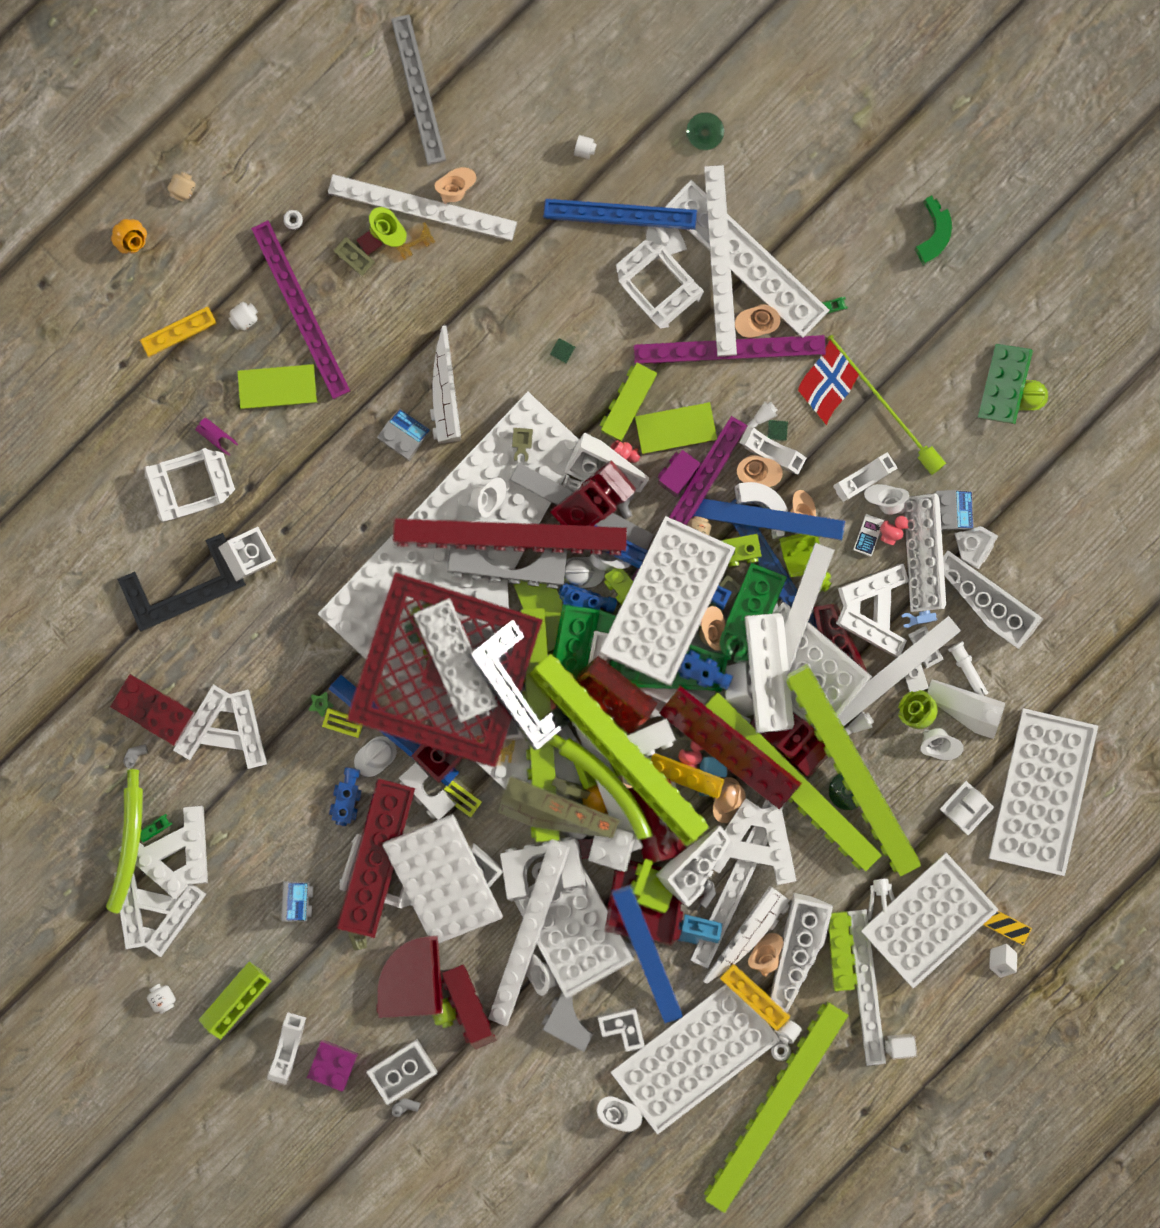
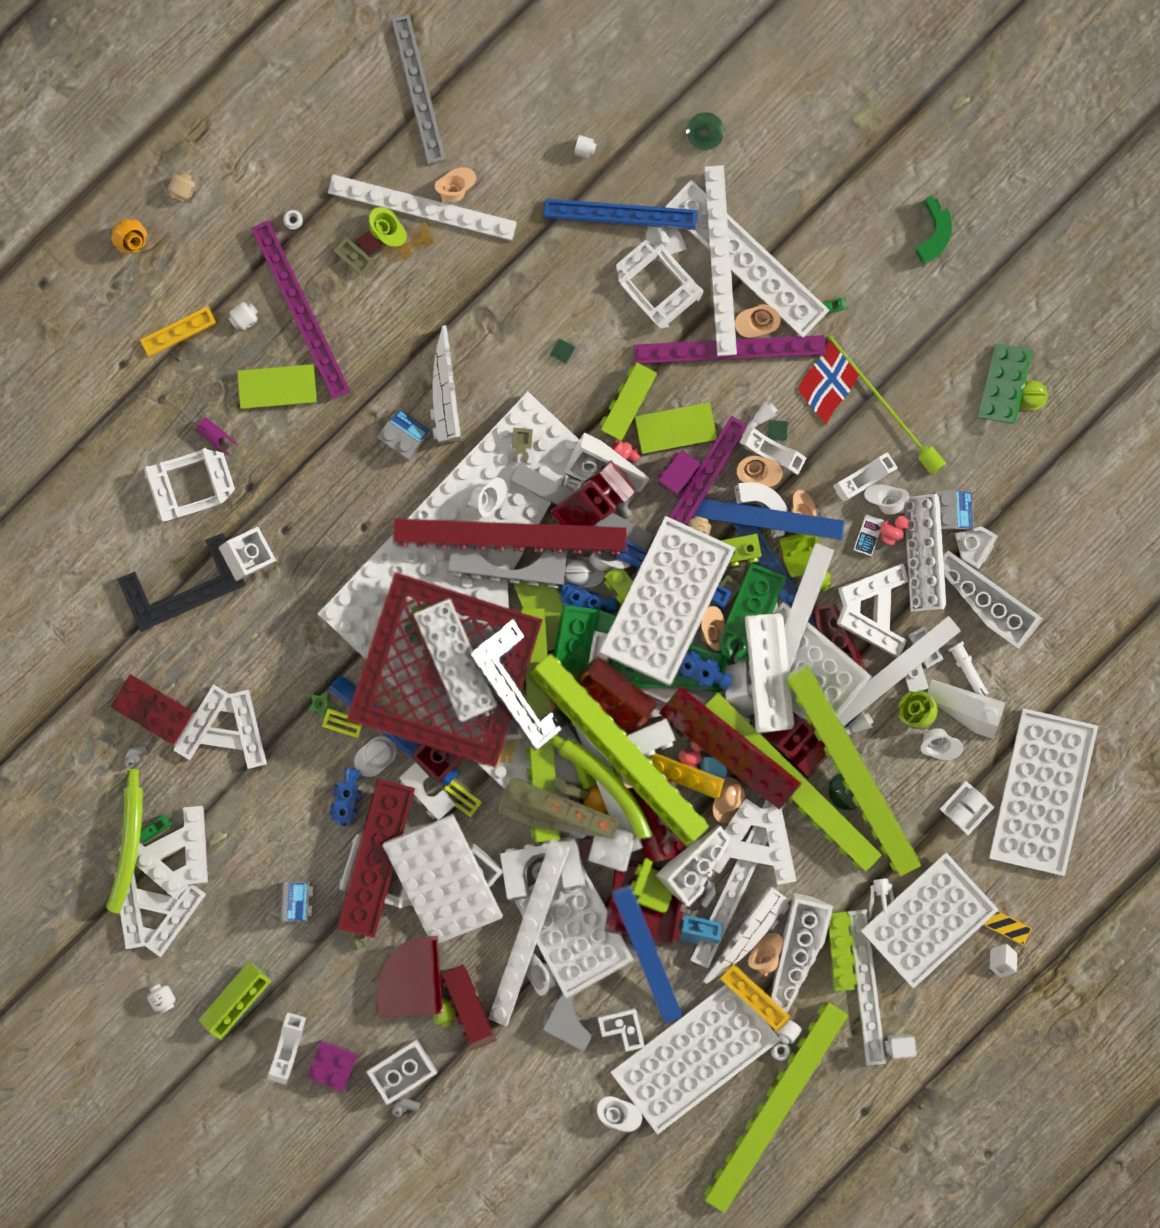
(924, 617): light blue plate -> none

